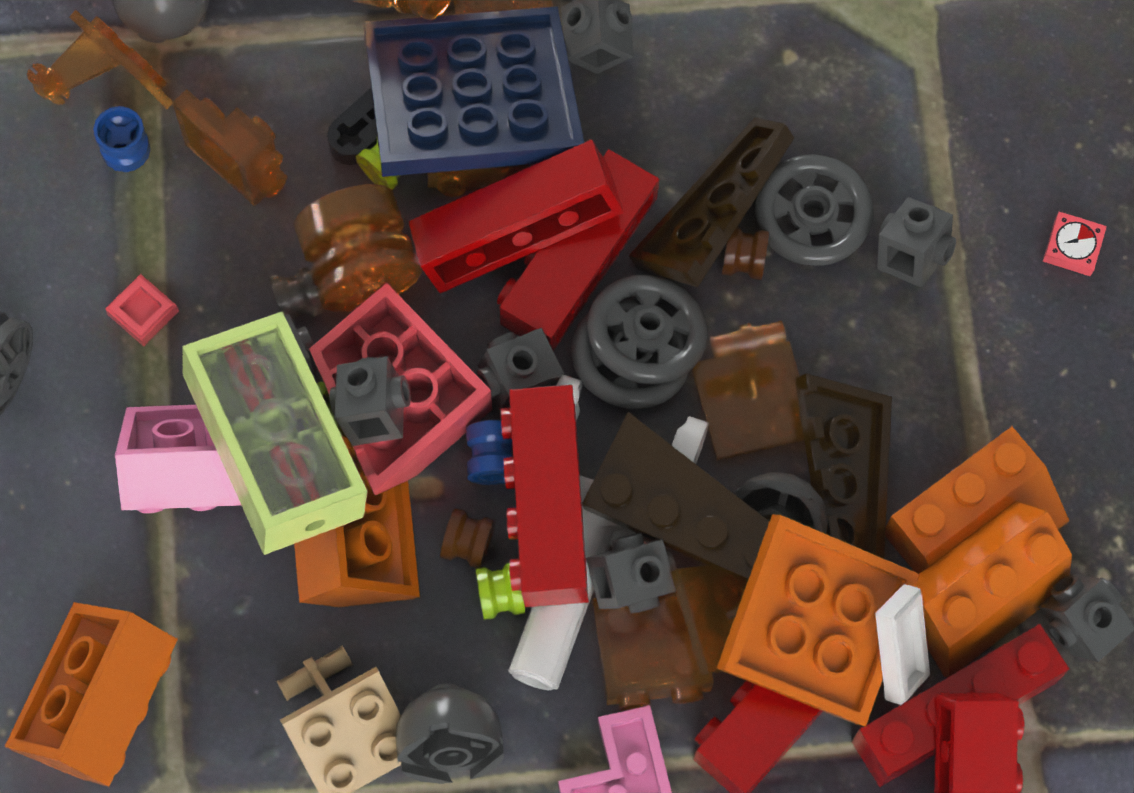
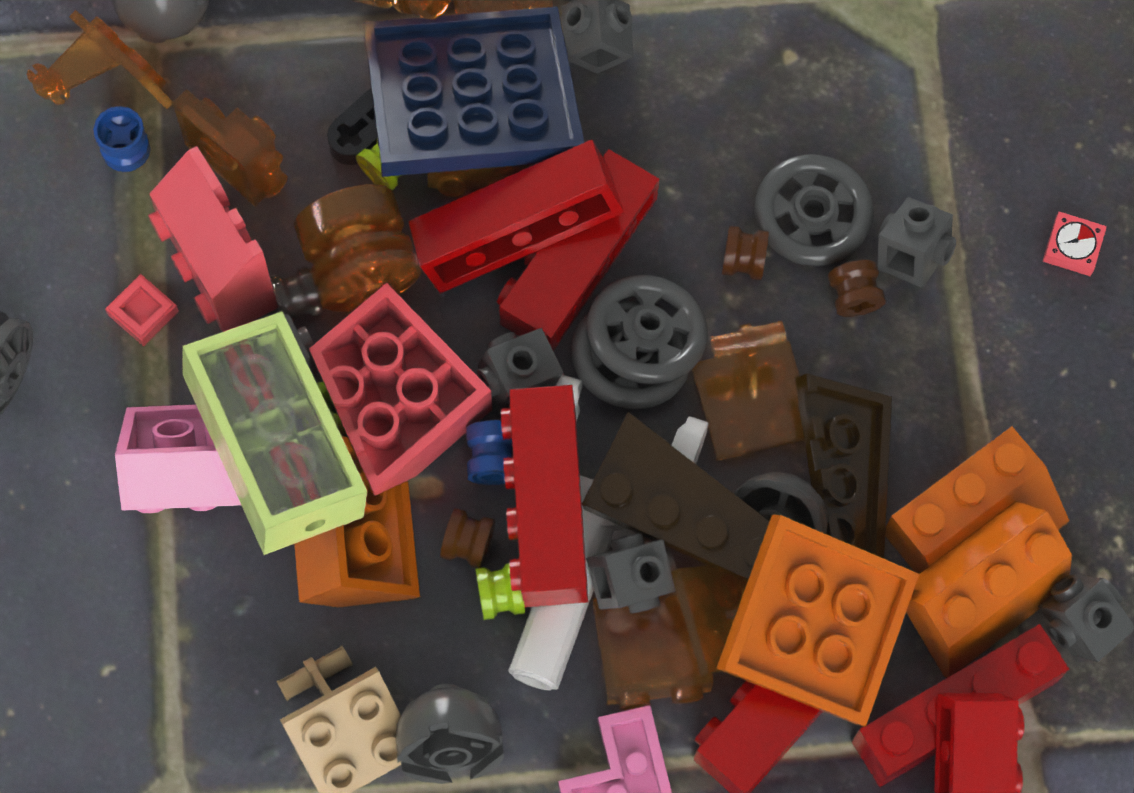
(92, 692): orange slope -> none
(211, 244): none -> coral wedge
(370, 400): dark grey brick -> none
(709, 212): dark brown wing -> none
(856, 288): none -> reddish brown wheel
(902, 644): white tile -> none

